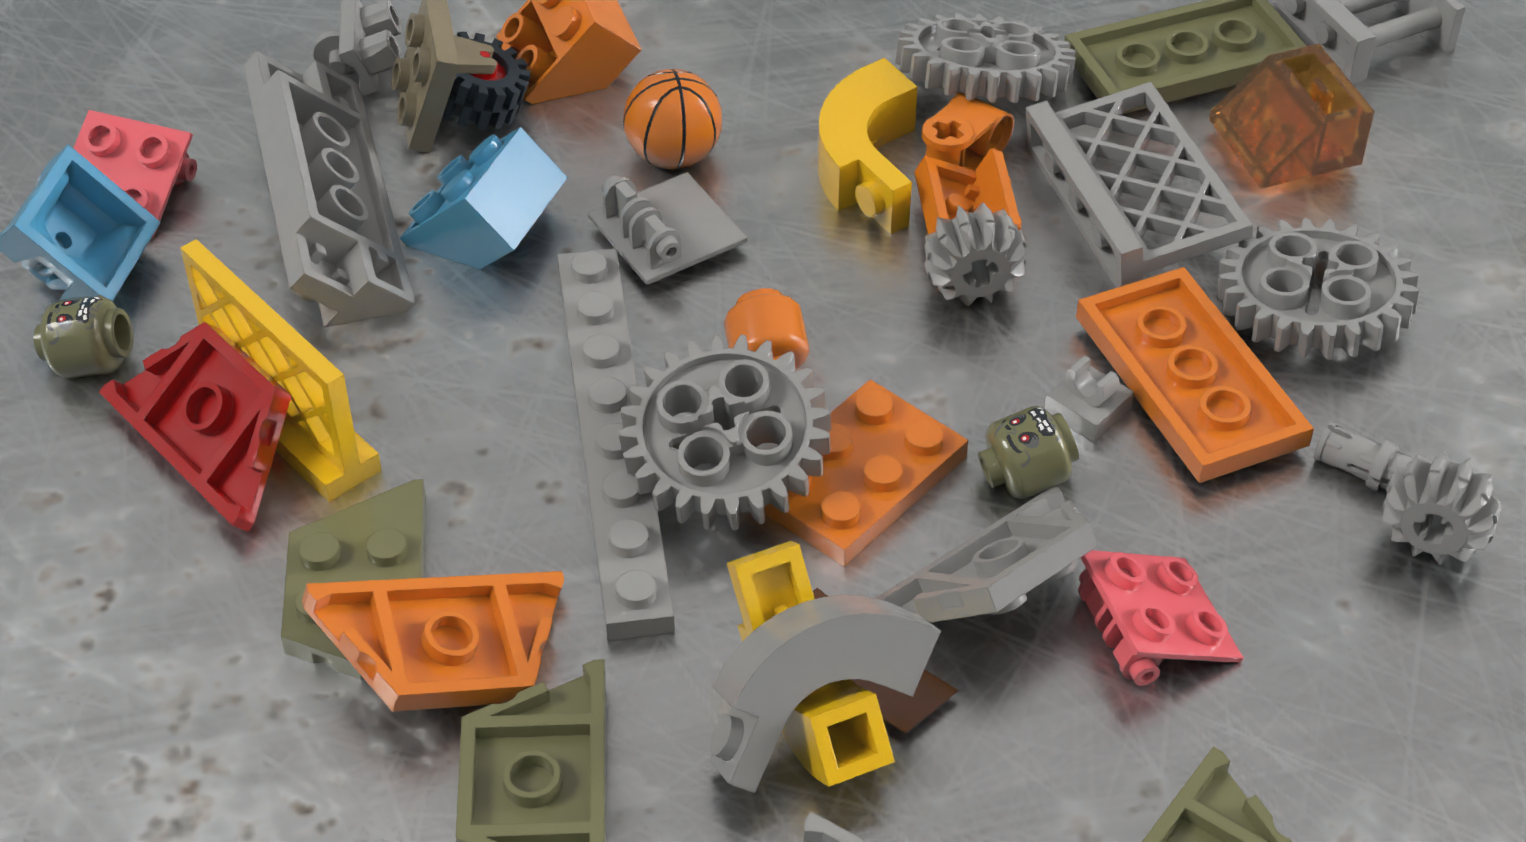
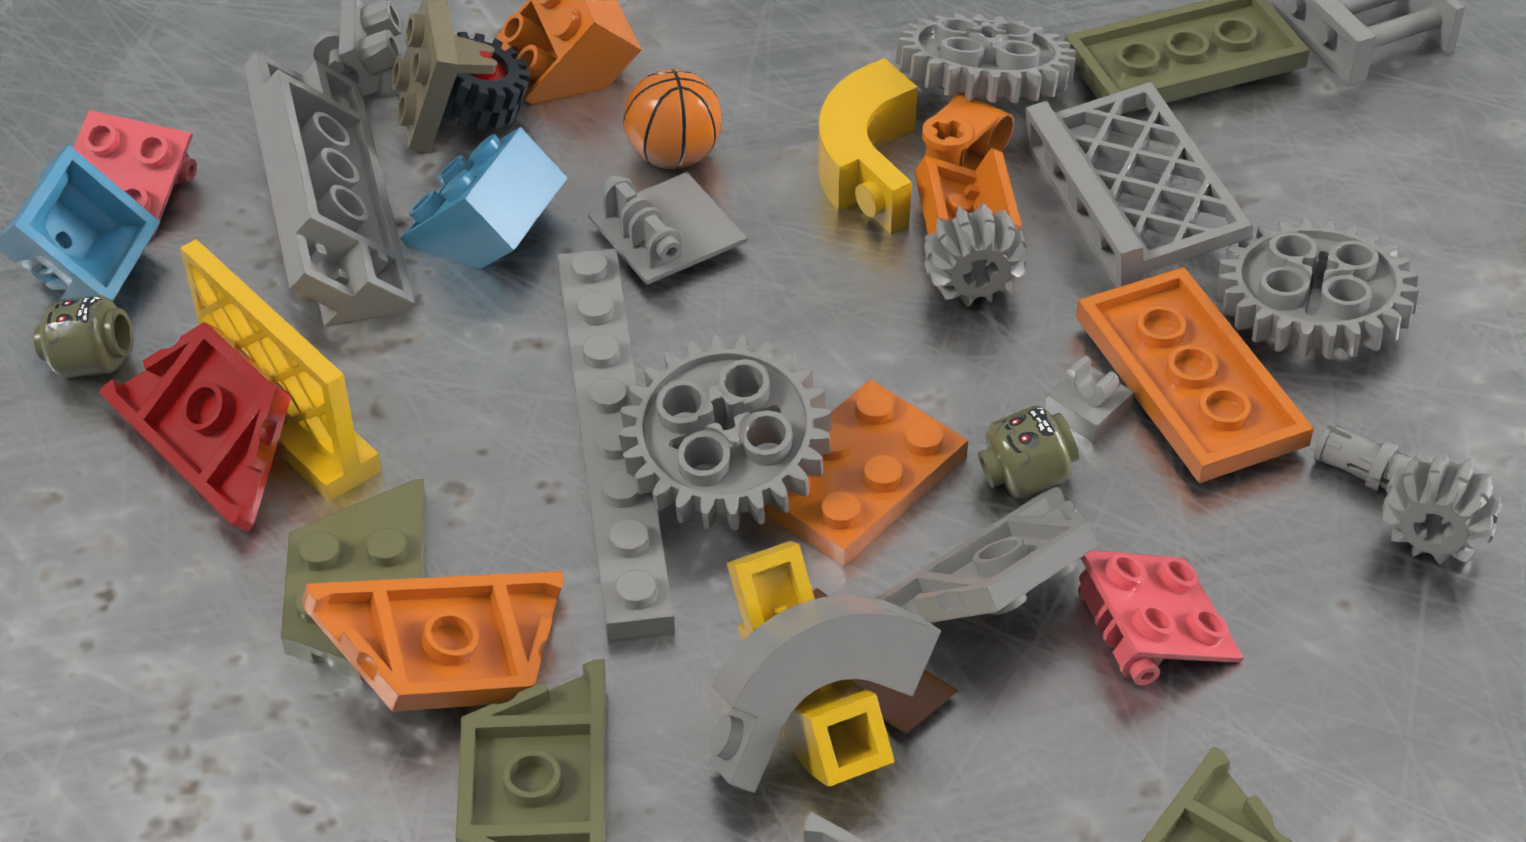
(771, 317): orange head -> none
(1294, 118): clear orange slope -> none

